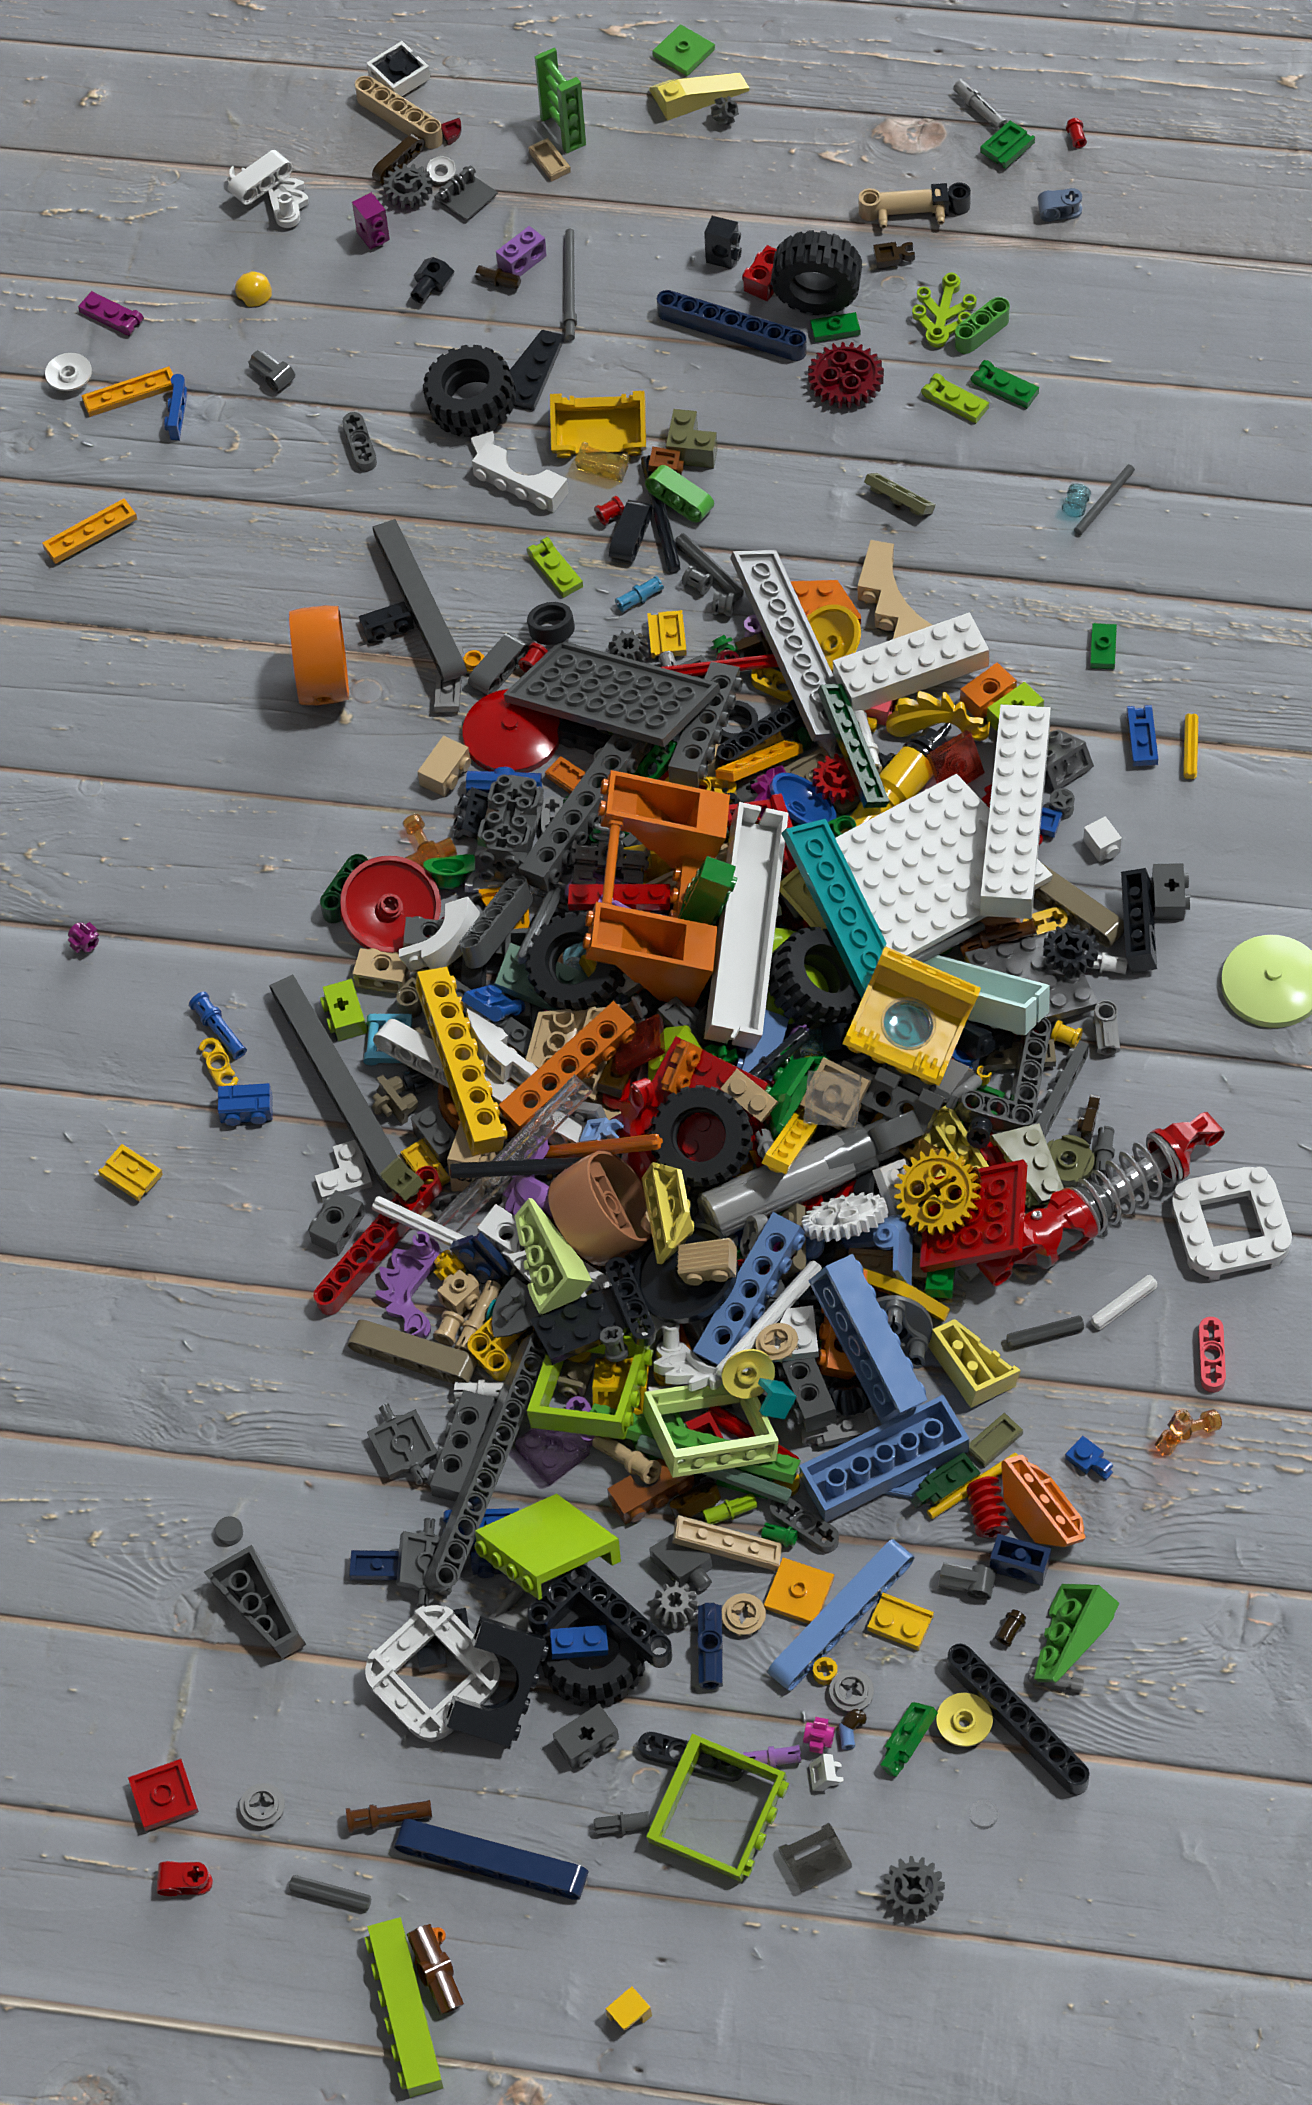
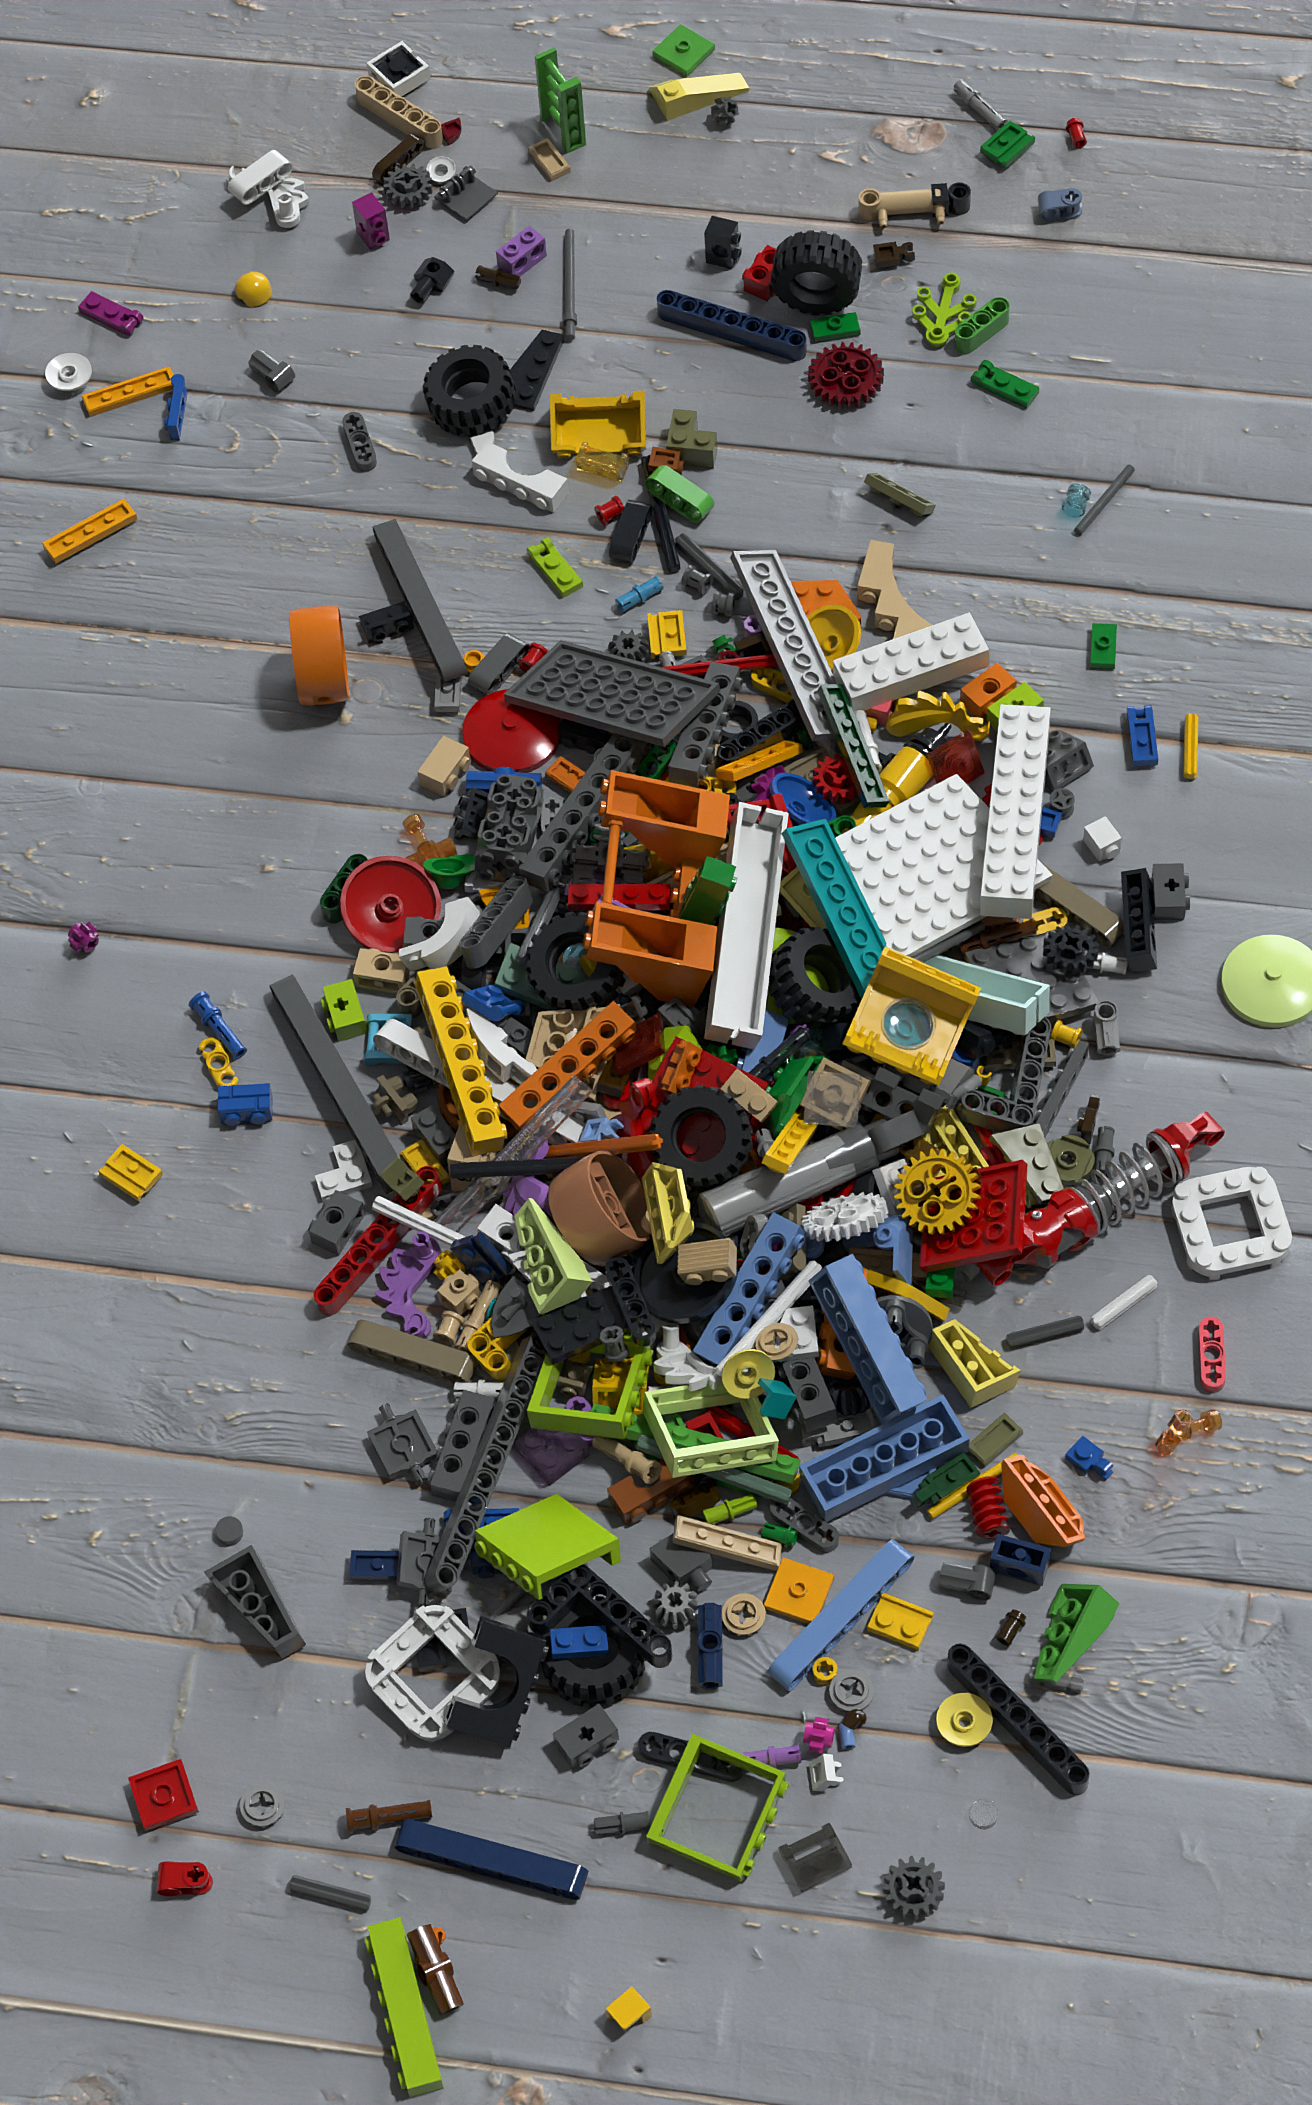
(551, 634): black tyre -> none
(907, 1737): green hinge -> none
(955, 398): lime plate -> none
(976, 1133): black bush -> none

